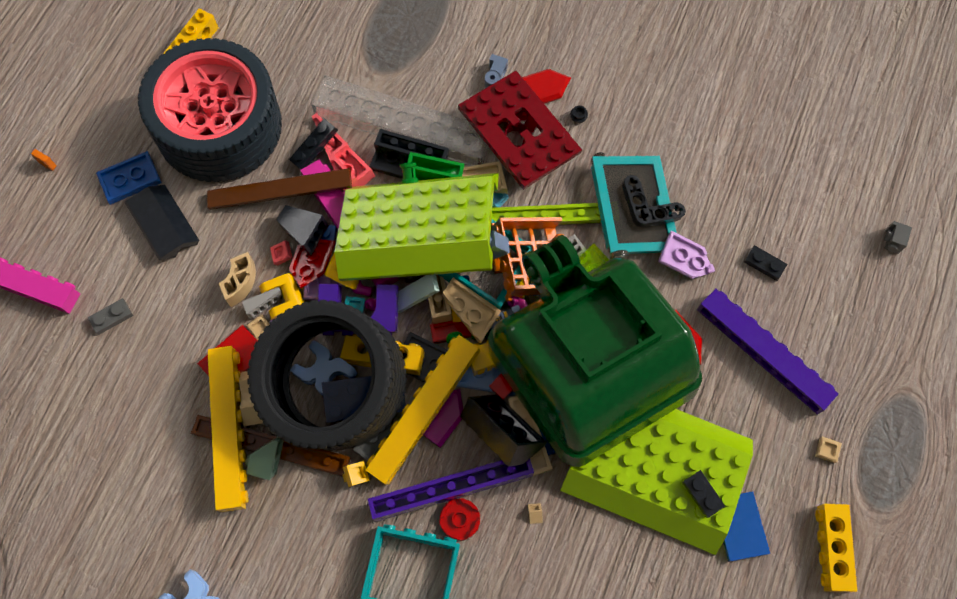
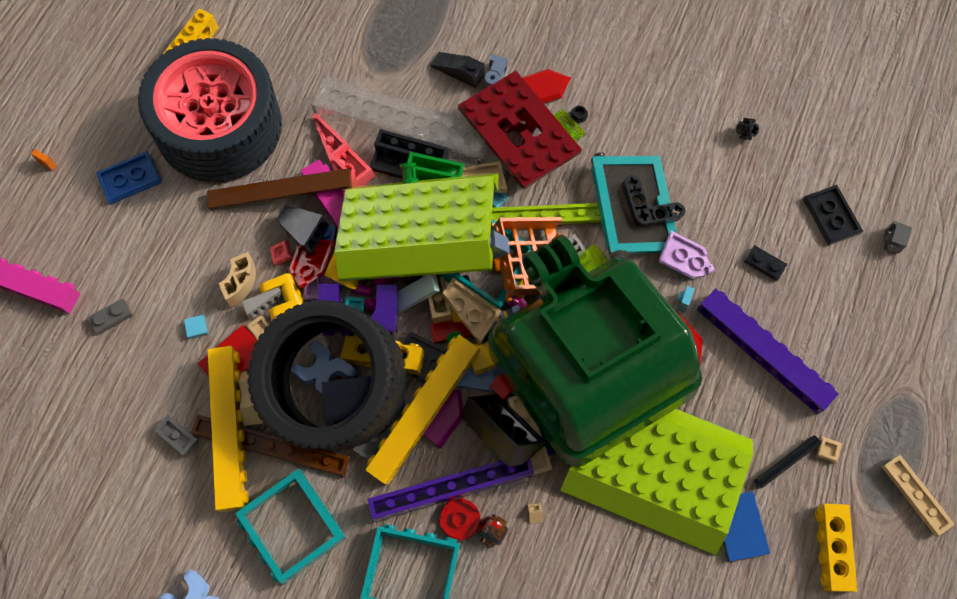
(161, 221): black slope -> none
(176, 435): none -> dark grey plate
(196, 326): none -> medium azure tile
(255, 540): none -> teal window
(265, 459): sand green slope -> none
(313, 144): black plate -> none
(355, 474): yellow tile -> none
(459, 67): none -> black slope
(493, 530): none -> head
(581, 133): none -> clear neon green tile
(685, 298): none -> medium azure plate
(703, 494): black plate -> none
(747, 128): none -> black gear
(786, 462): none -> black axle
(832, 215): none -> black tile
(918, 495): none -> tan plate

